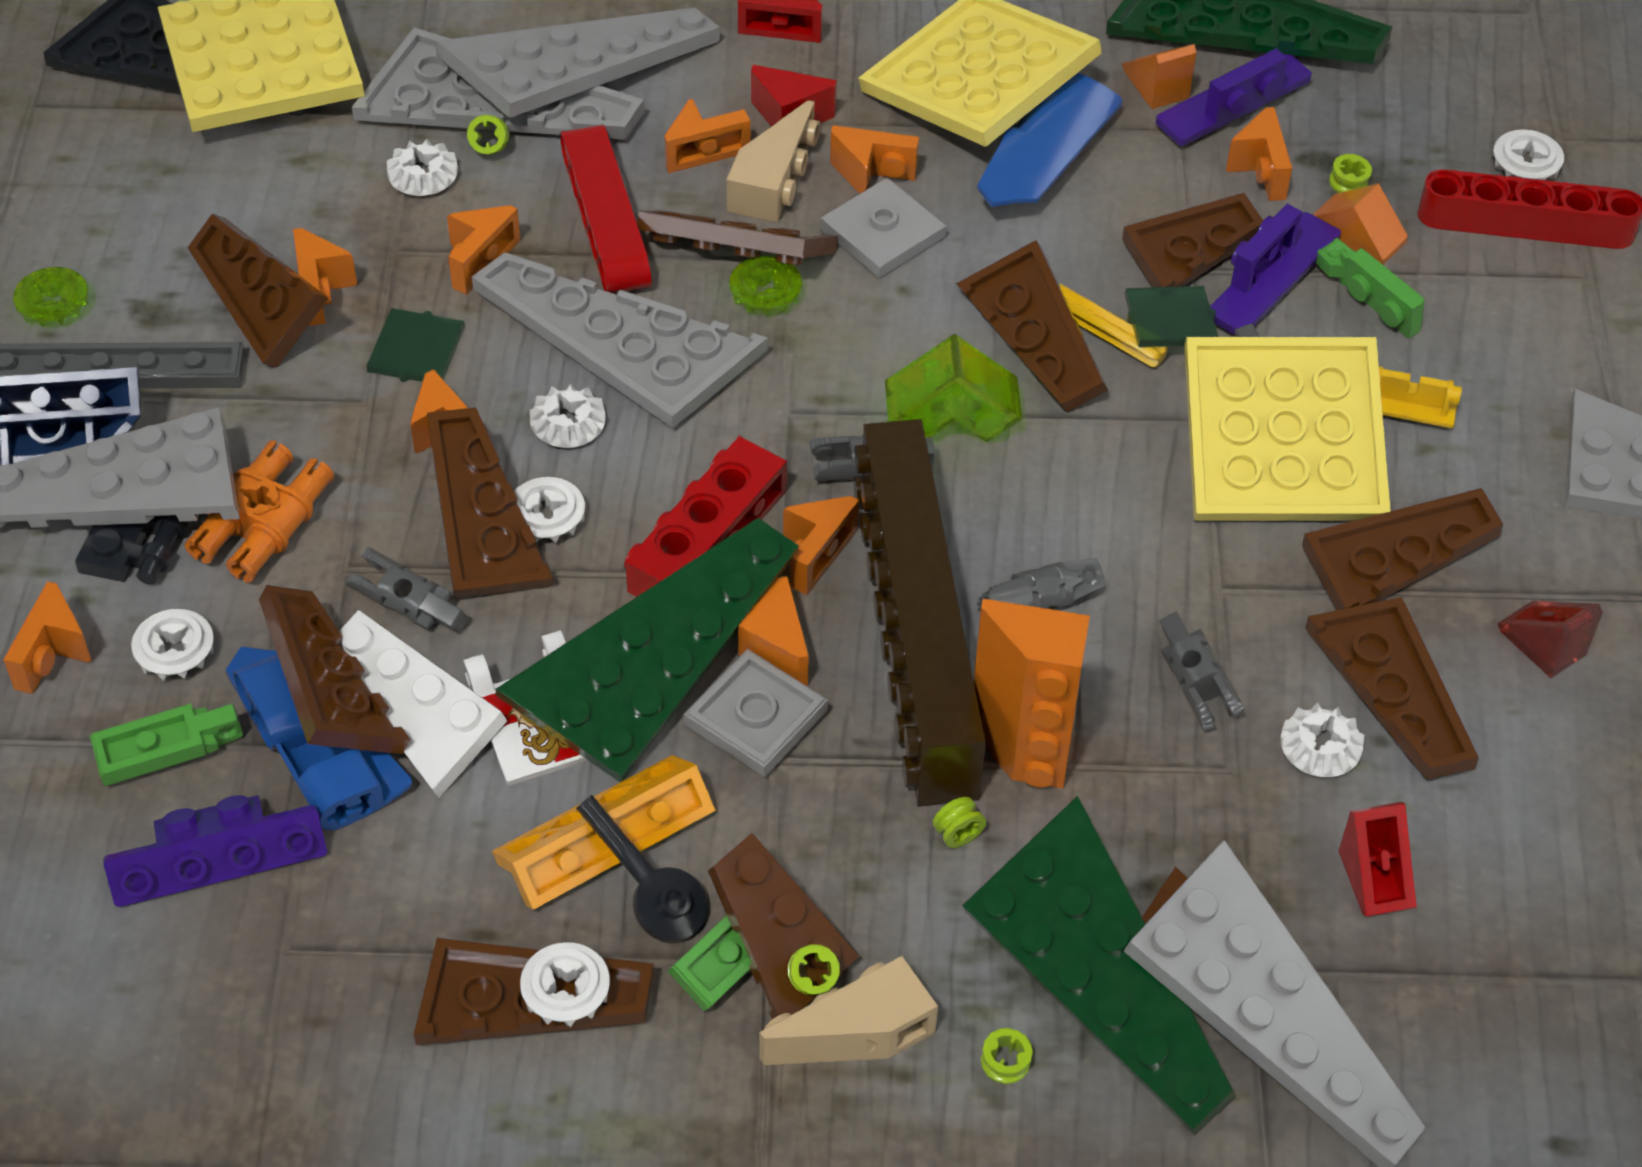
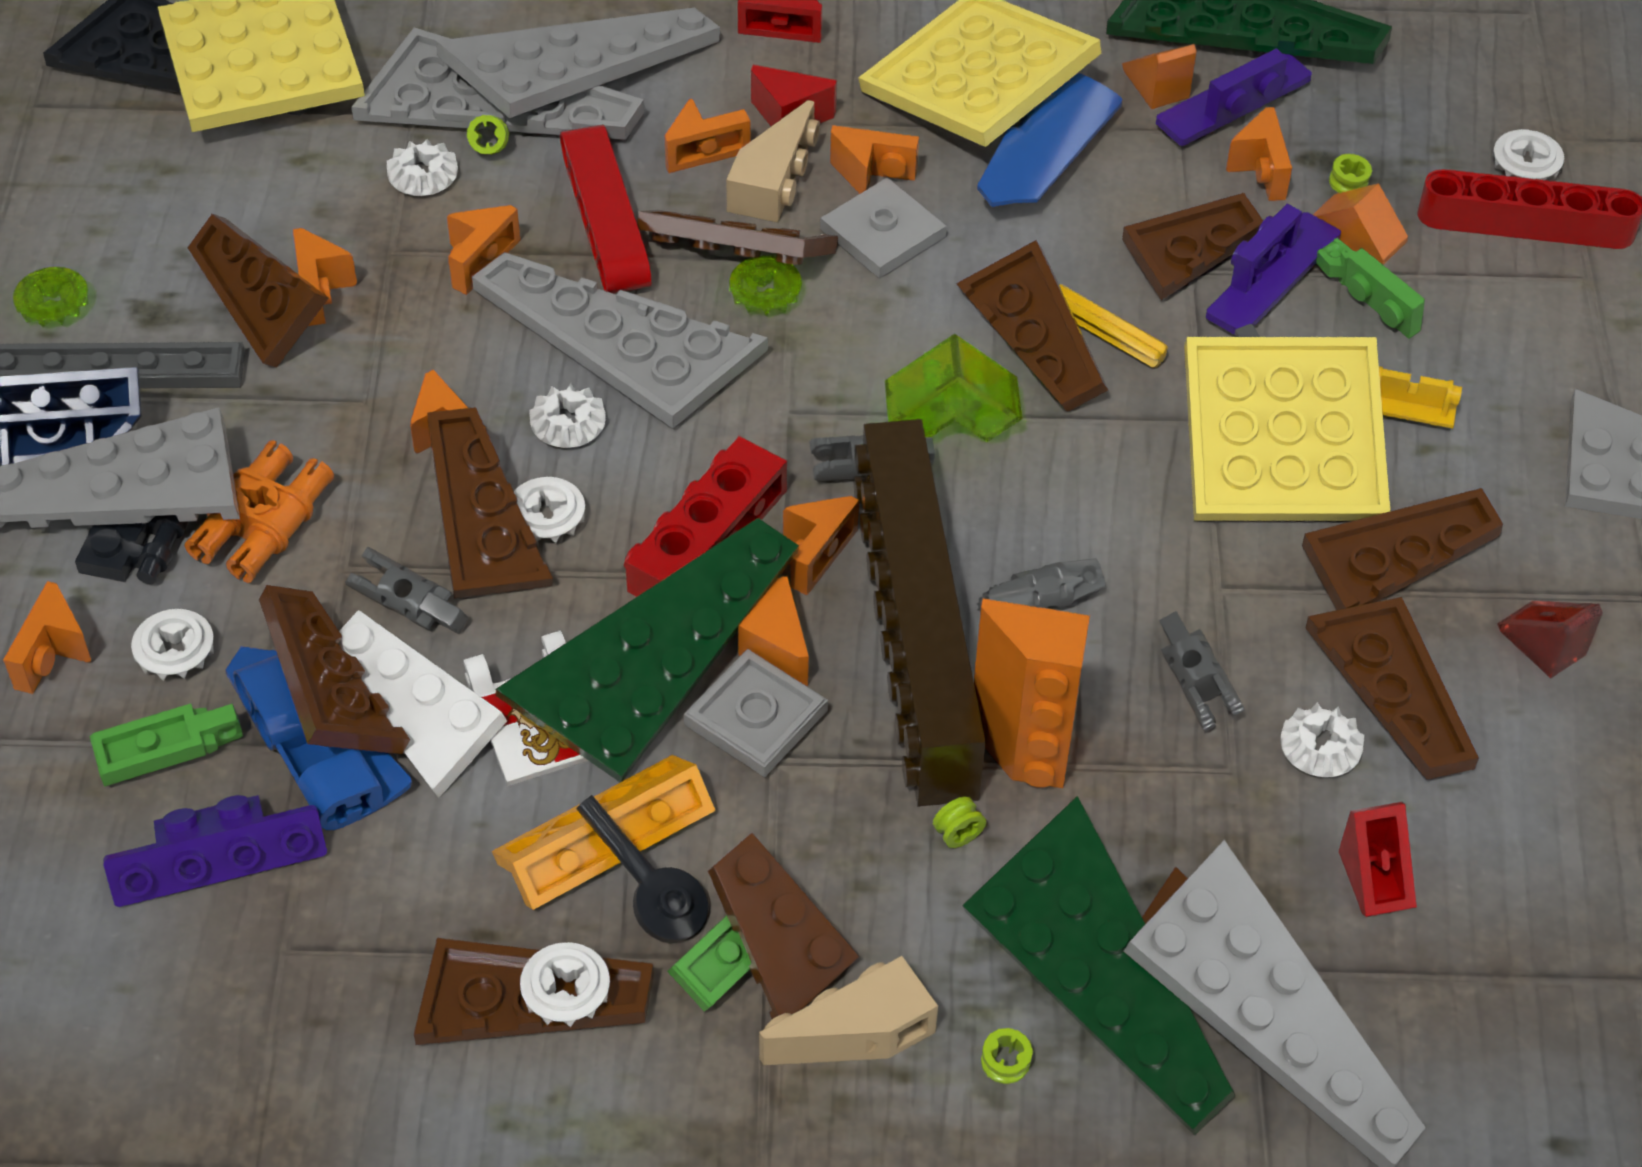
(415, 345): clear green piece -> none
(804, 984): lime bush -> none
(1169, 315): clear green piece -> none

